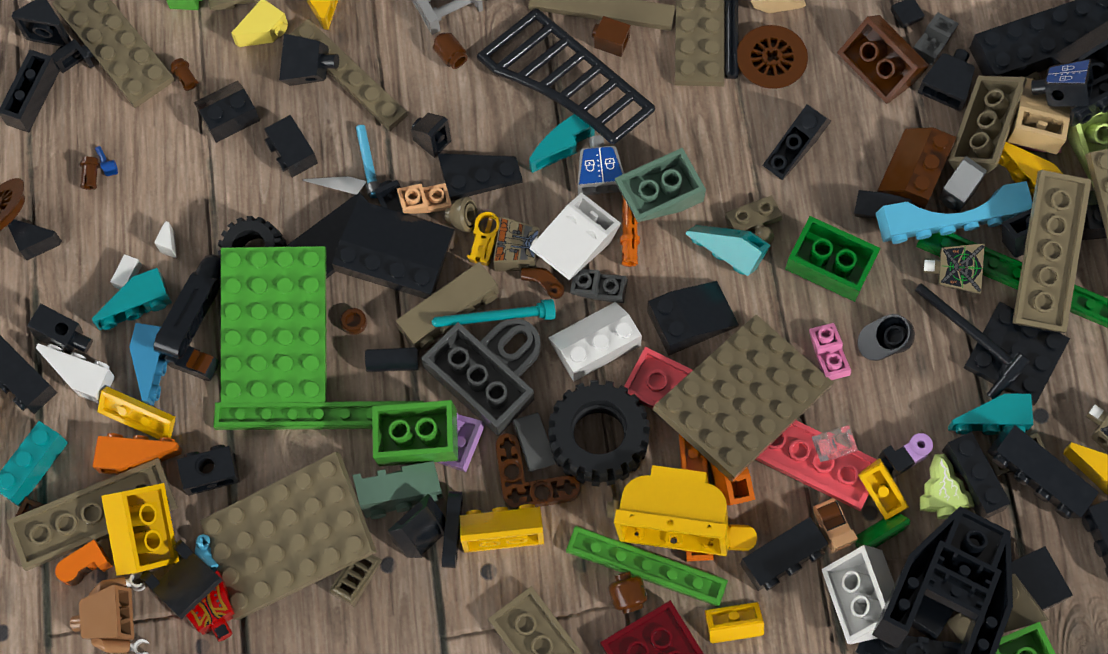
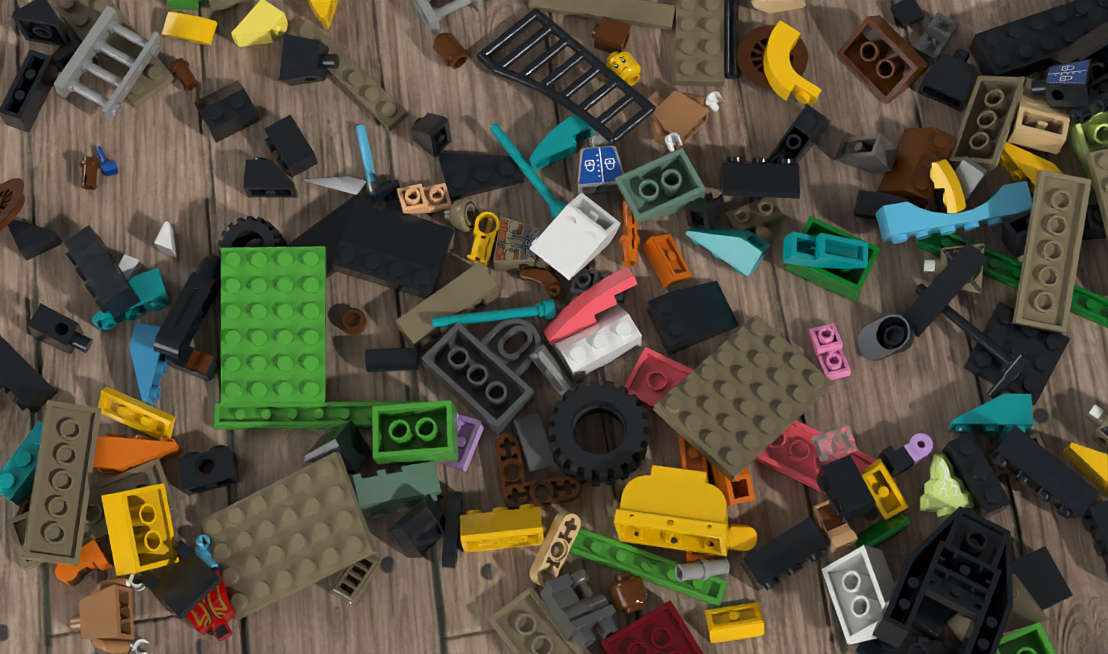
(62, 483): none -> dark tan plate
(82, 376): white slope -> none
(95, 43): none -> light grey fence
(101, 272): none -> black brick
(189, 27): none -> yellow slope
(266, 180): none -> black slope
(345, 441): none -> black slope
(552, 370): none -> light grey slope
(555, 205): none -> teal piece
(556, 528): none -> tan beam
(576, 615): none -> dark grey hips
(581, 311): none -> coral slope
(624, 66): none -> yellow head
(666, 260): none -> orange slope
(680, 116): none -> medium nougat torso
(702, 569): none -> light grey pin
(704, 212): none -> black piece
(760, 178): none -> black slope
(779, 69): none -> yellow arch
(824, 251): none -> teal slope
(845, 489): none -> black brick
(867, 153): none -> flat silver slope
(945, 177): none -> yellow slope
(945, 287): none -> black tile

